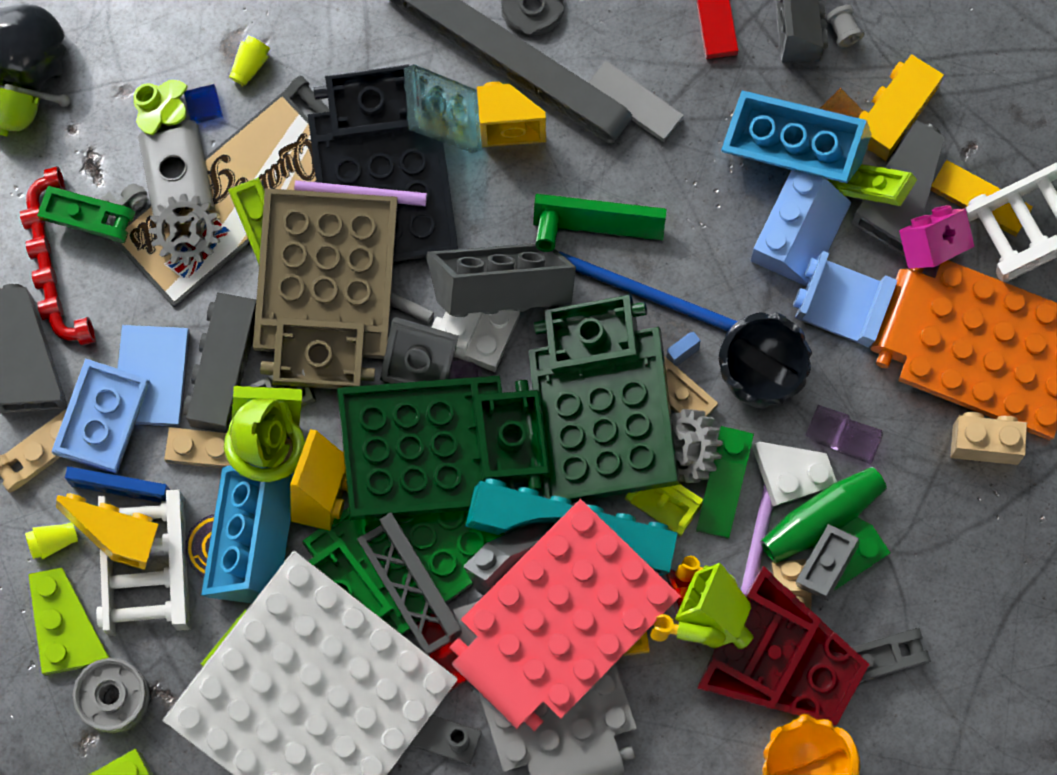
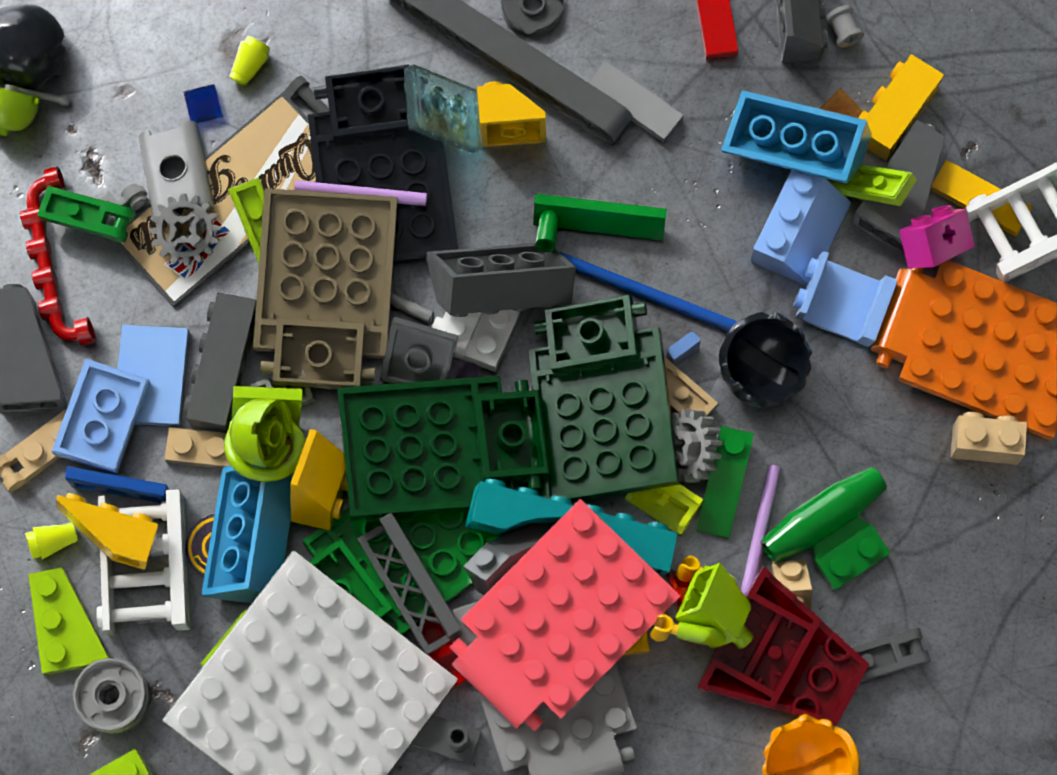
(159, 105): plate -> none
(792, 471): white wing -> none
(827, 562): plate -> none
(844, 435): clear purple slope -> none

